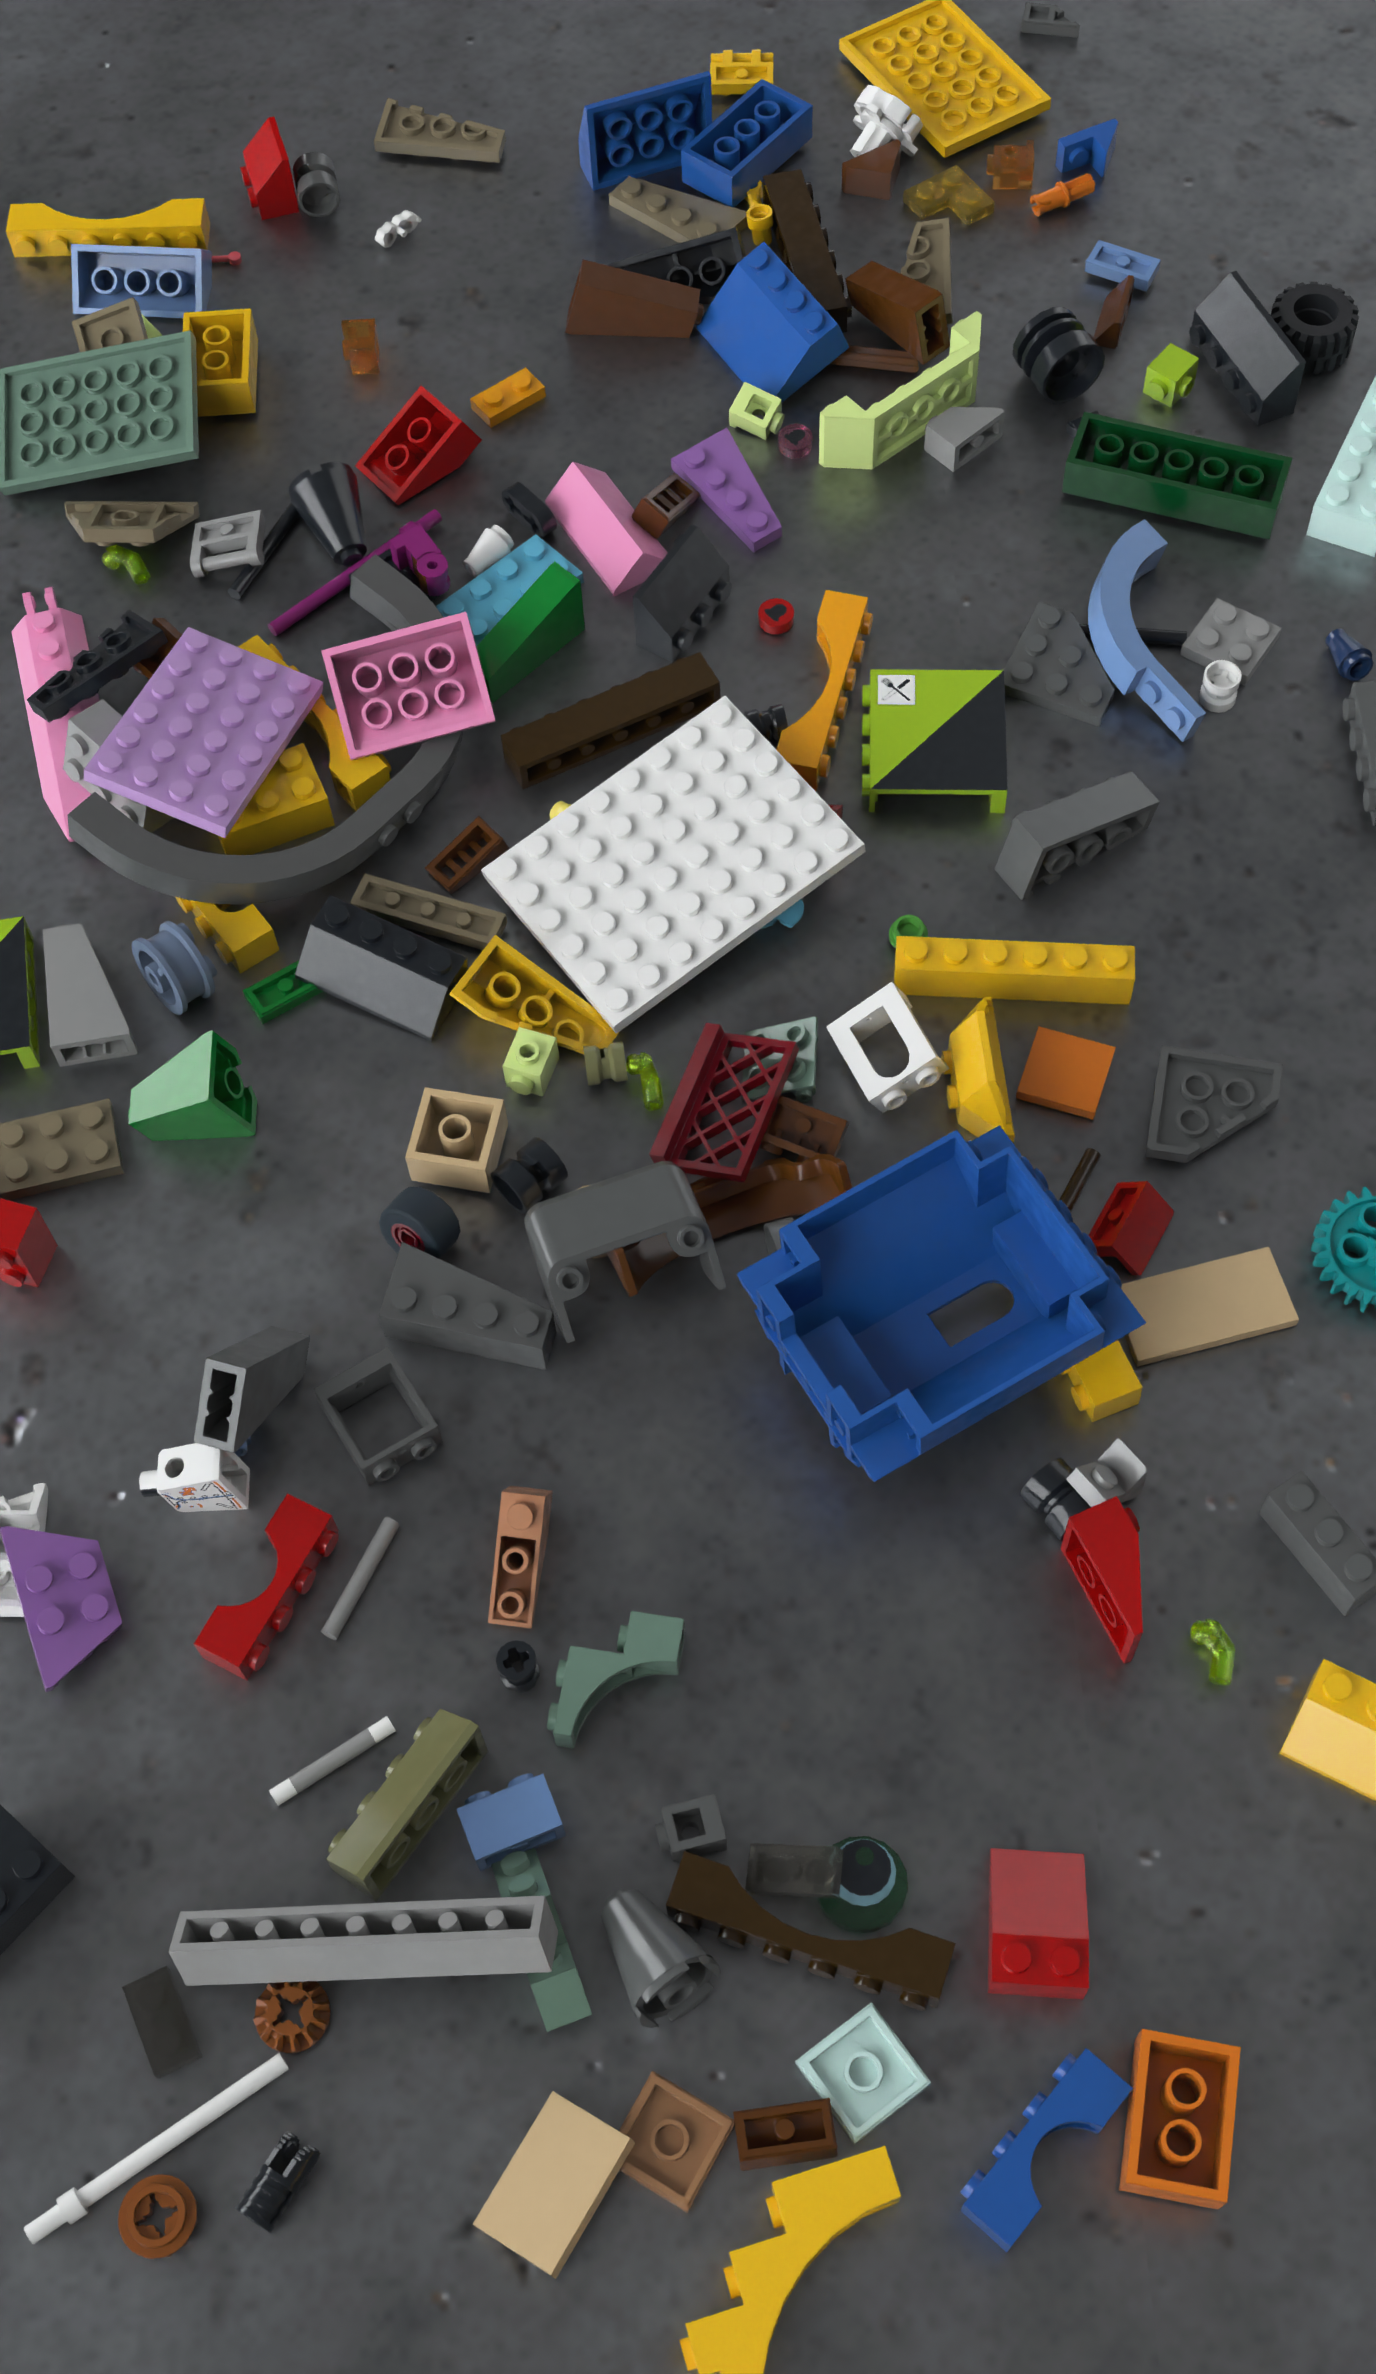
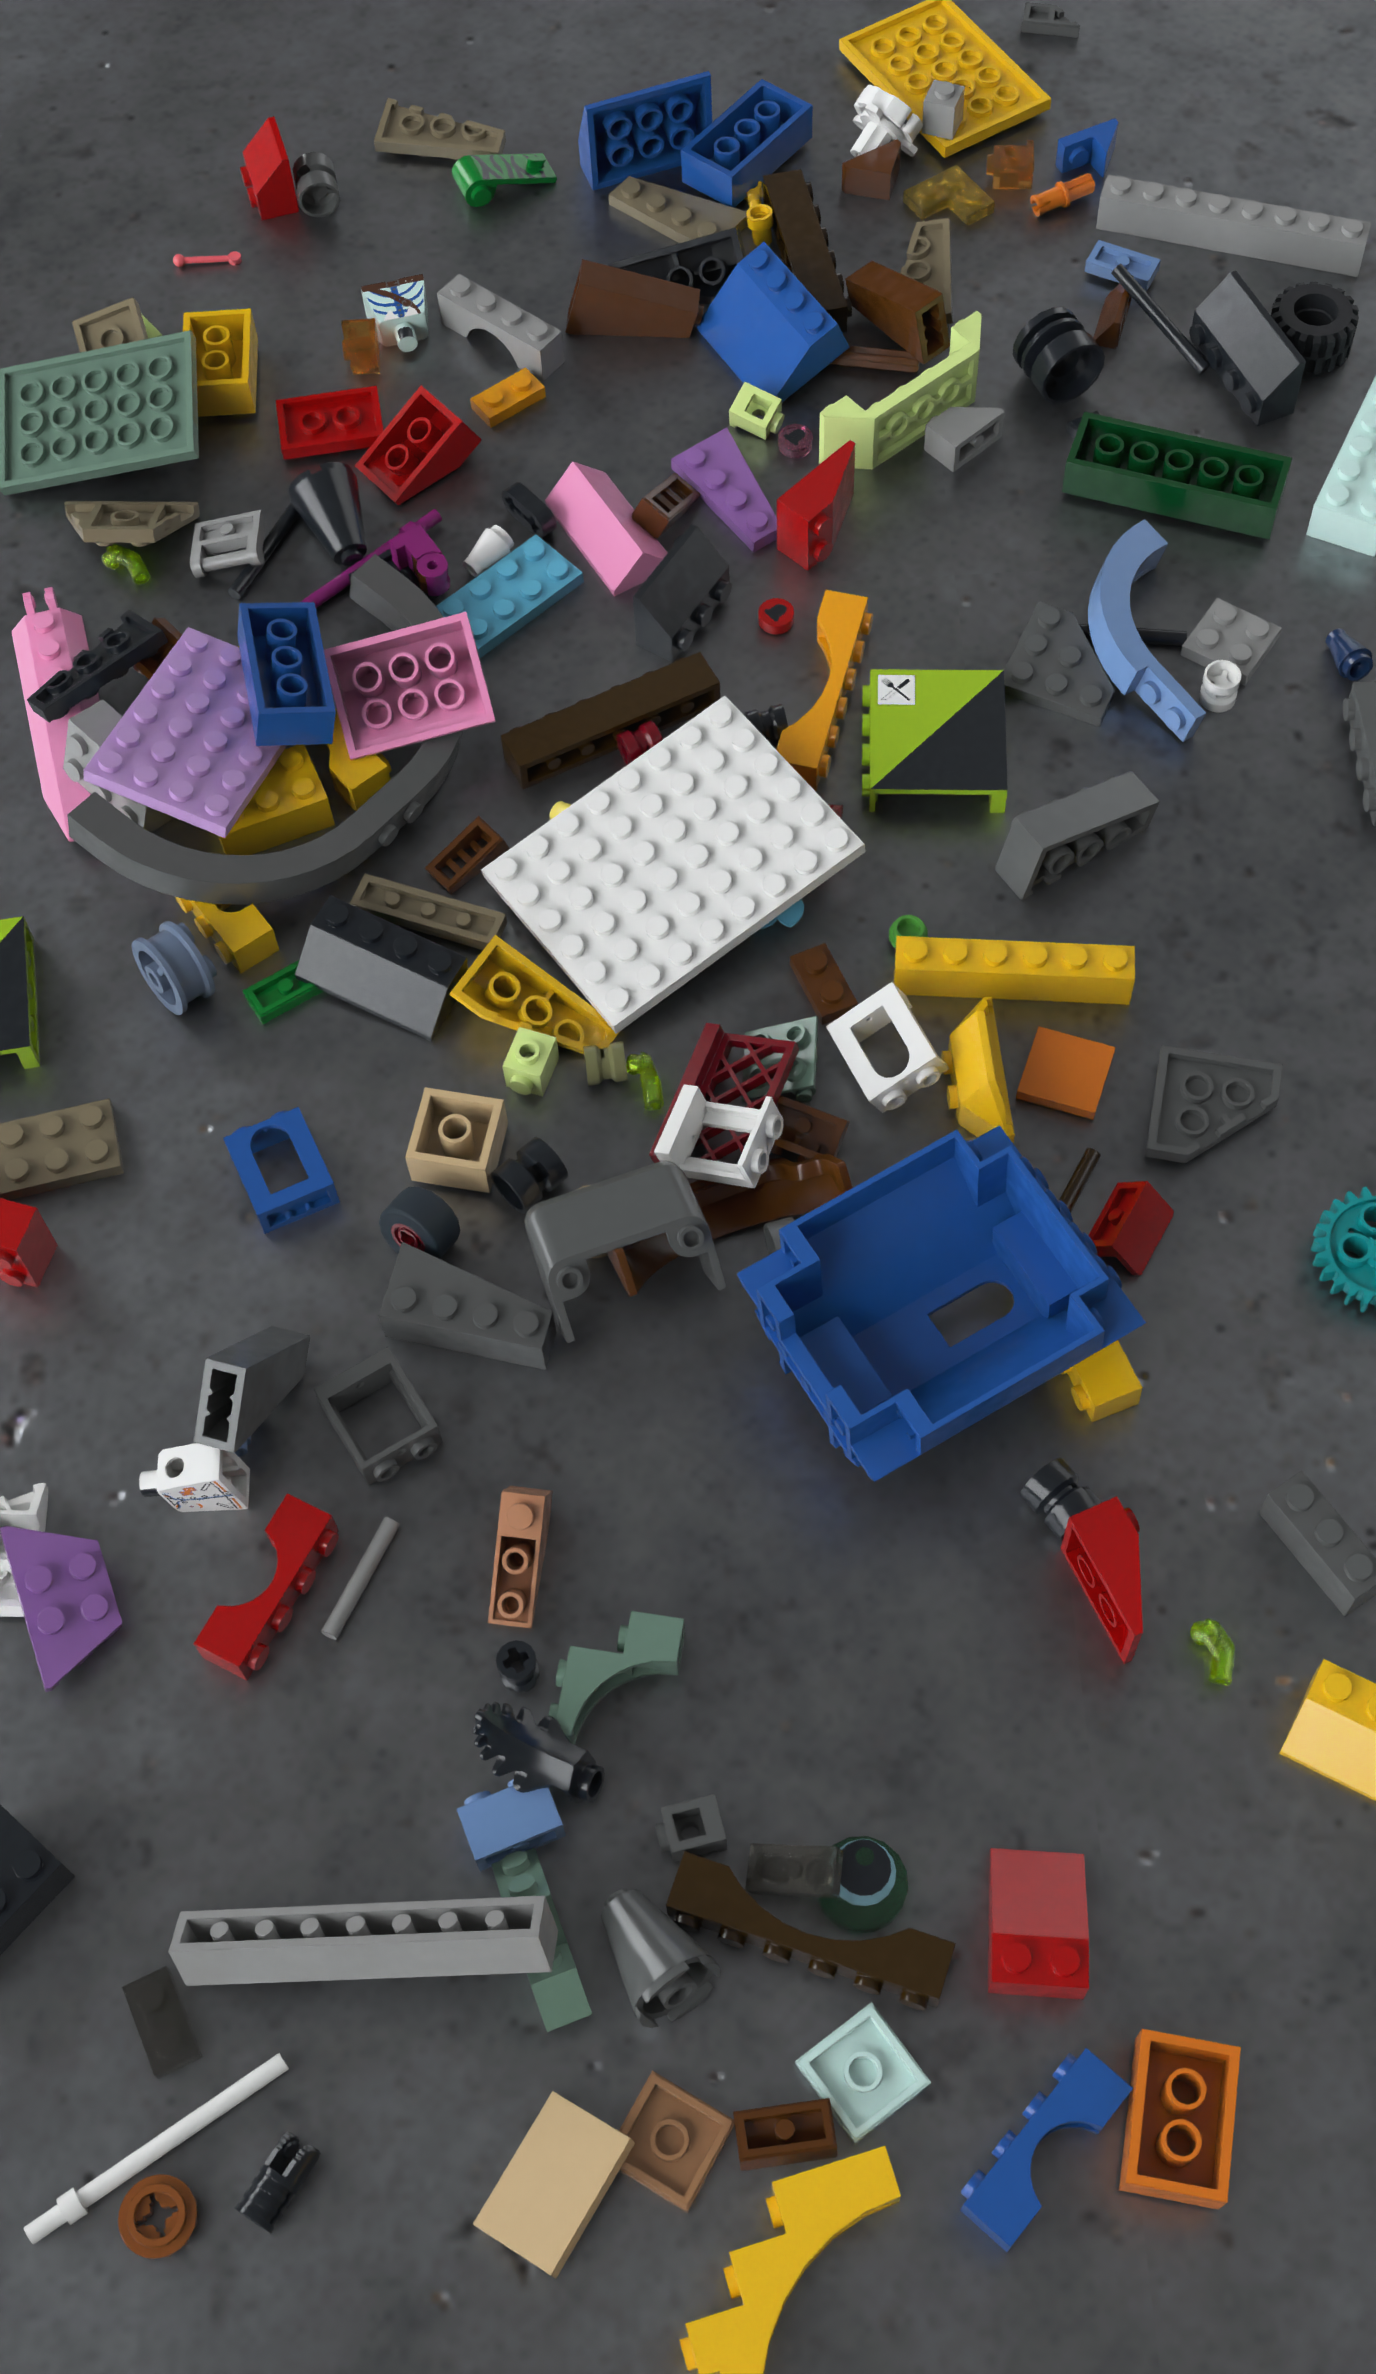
(42, 231): yellow arch -> none
(80, 1002): light grey slope -> none
(159, 278): medium blue slope -> none
(195, 1095): green slope -> none
(285, 674): none -> blue brick
(287, 2036): dark orange gear -> none
(296, 1200): none -> blue panel
(329, 422): none -> red plate
(332, 1760): light grey bar -> none
(399, 311): none -> light aqua torso
(400, 224): white piece -> none
(407, 1803): olive slope -> none
(480, 174): none -> green door
(529, 339): none -> light grey arch
(532, 630): green slope -> none
(536, 1753): none -> black plant
(638, 742): none -> dark red wheel
(694, 1112): none -> white panel
(739, 71): yellow plate -> none
(815, 509): none -> red slope
(823, 983): none -> reddish brown plate
(943, 109): none -> light grey brick
(1112, 1475): light grey slope -> none
(1160, 319): none -> black bar
(1171, 375): lime brick -> none
(1208, 1306): tan tile -> none
(1233, 225): none -> light grey brick

